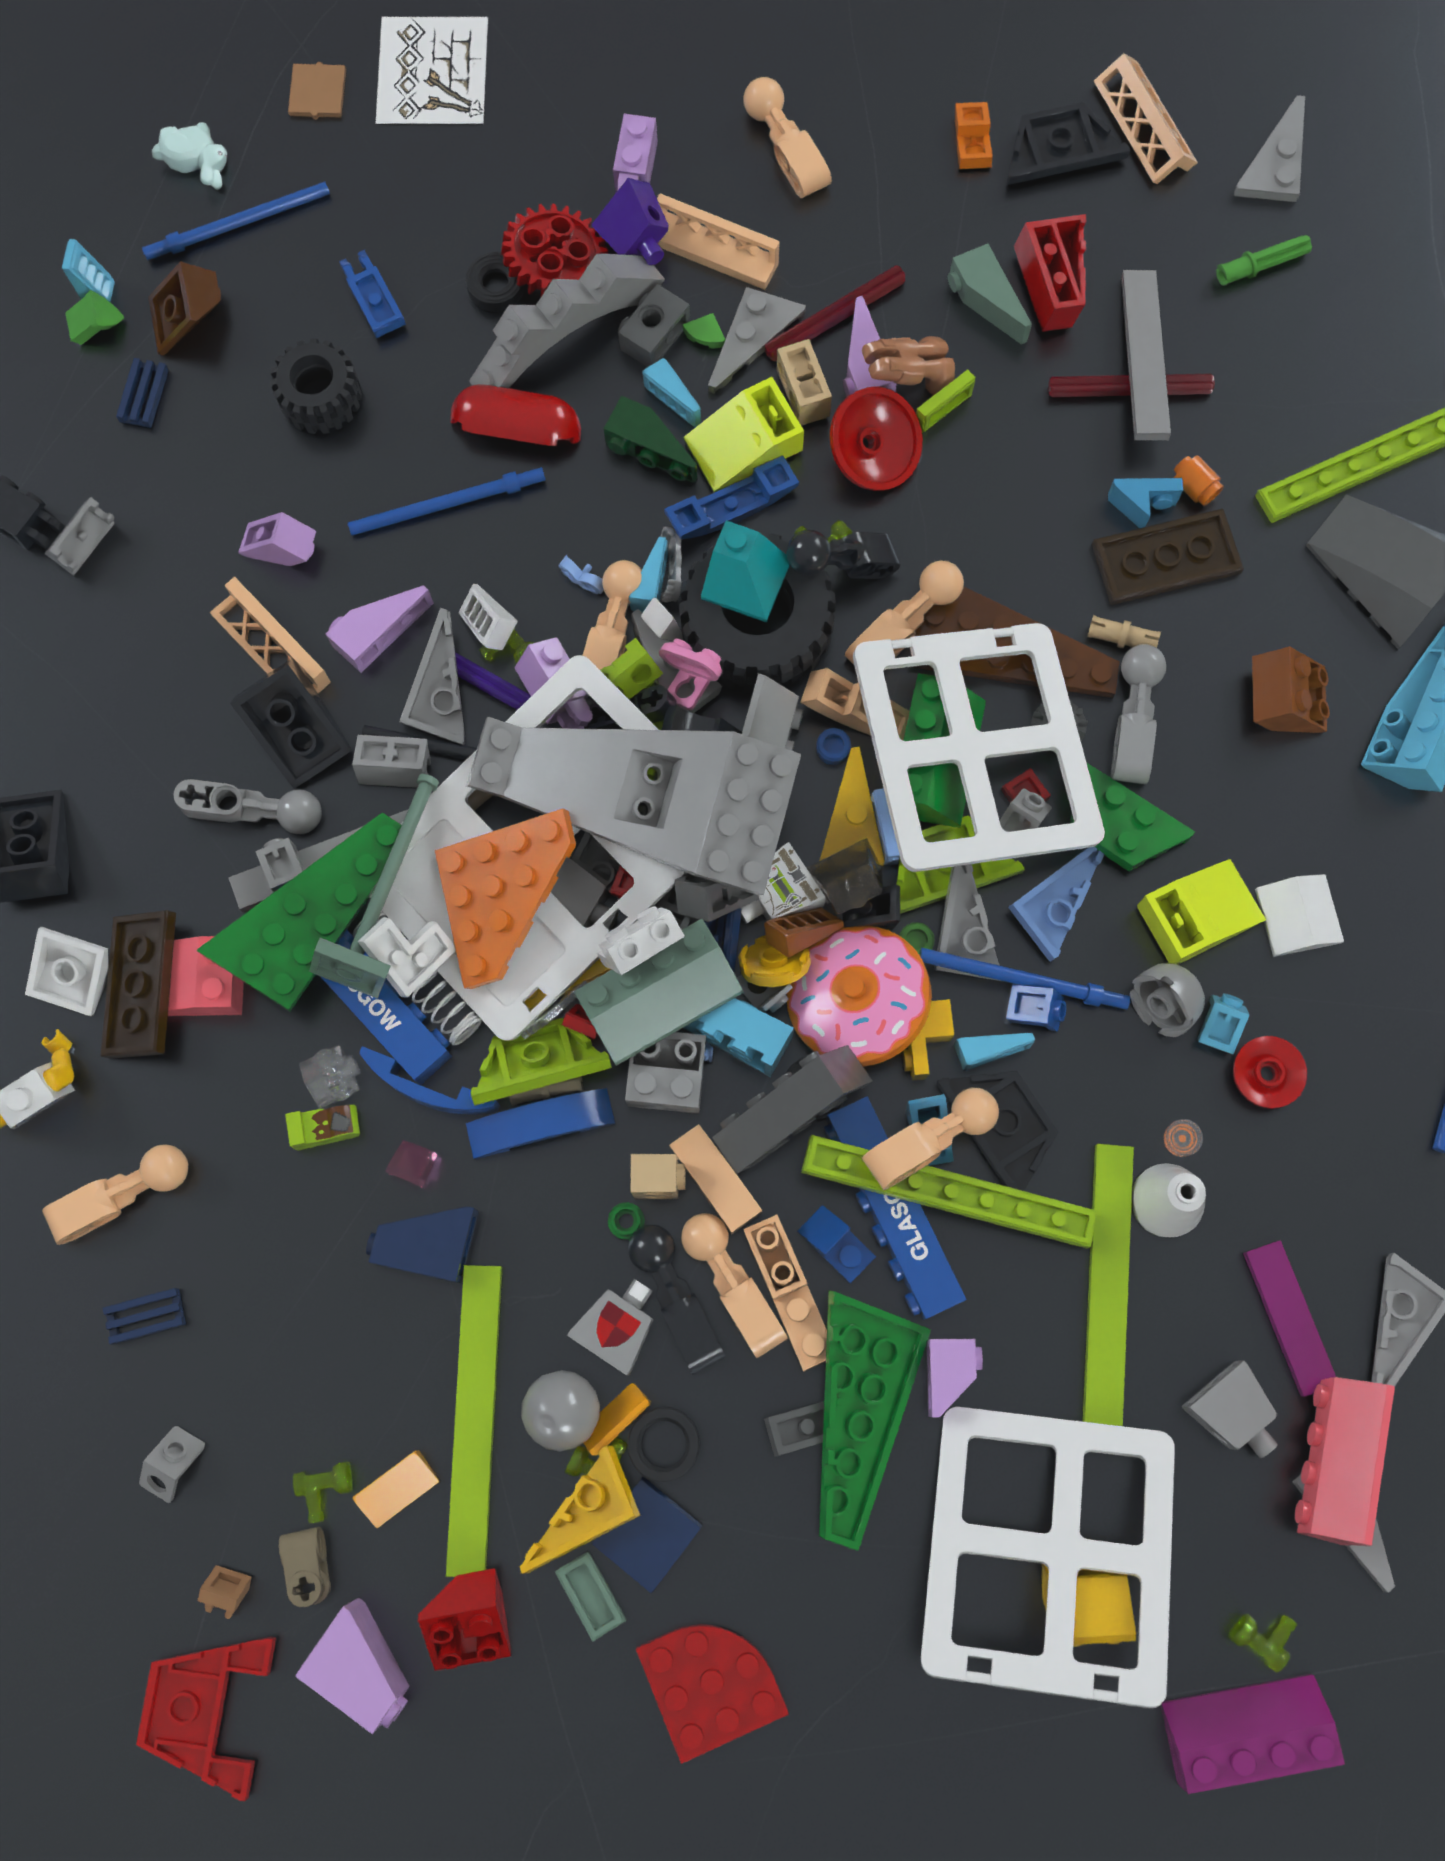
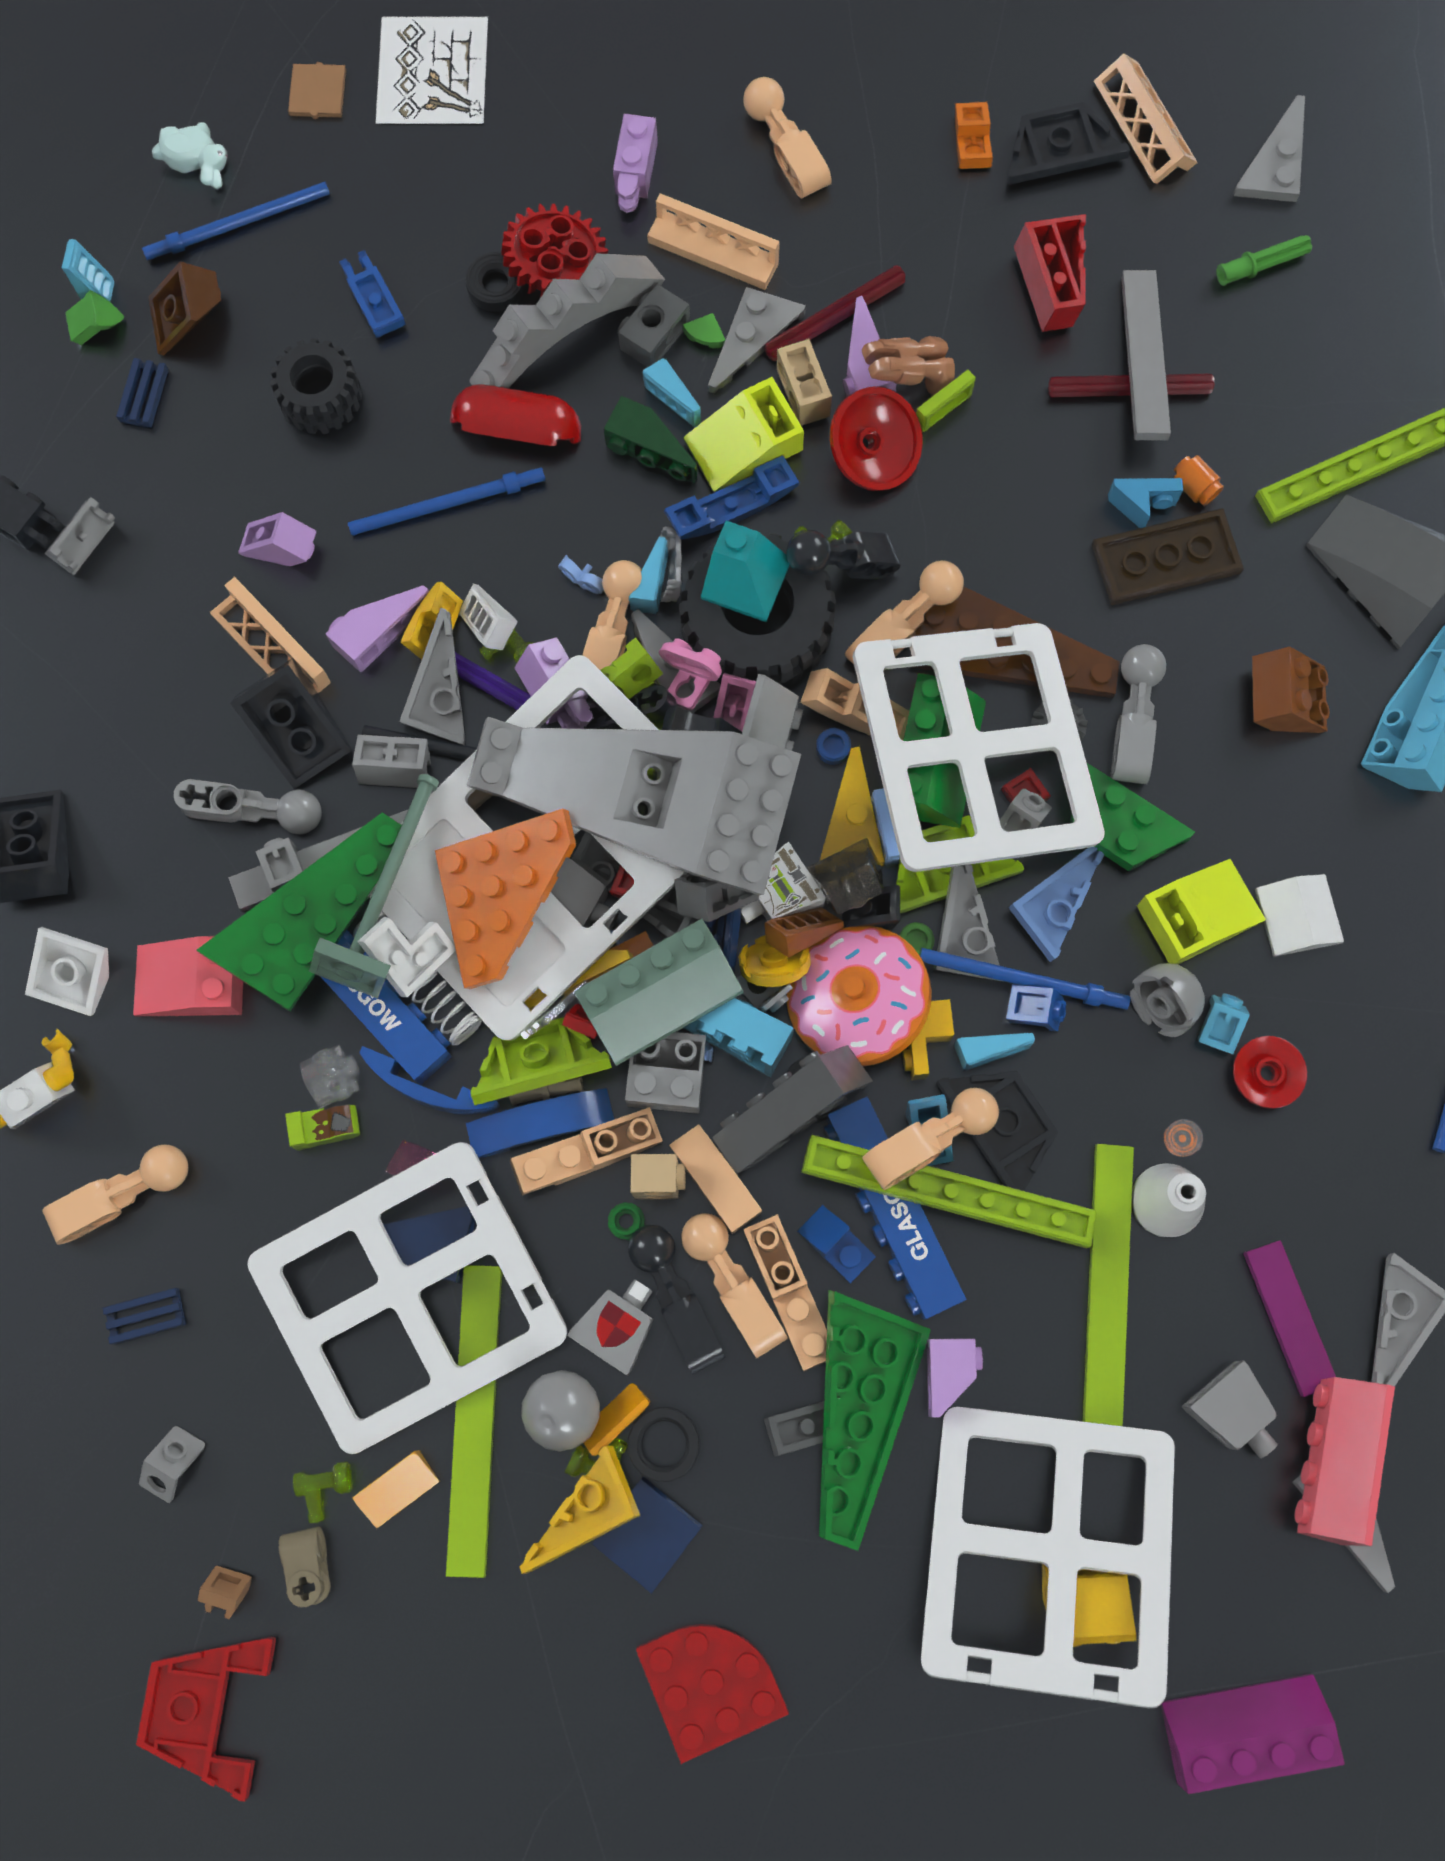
(138, 984): dark brown tile -> none
(357, 1669): lavender slope -> none
(400, 1289): none -> white window
(422, 622): none -> yellow slope
(466, 1622): red slope -> none
(586, 1152): none -> light nougat slope
(590, 1595): sand green tile -> none
(633, 222): dark purple torso -> none
(640, 941): white plate -> none
(661, 621): white slope -> none
(734, 699): none -> bright pink slope
(988, 292): sand green slope -> none
(1122, 633): tan pin -> none
(1245, 1632): clear neon green piece -> none

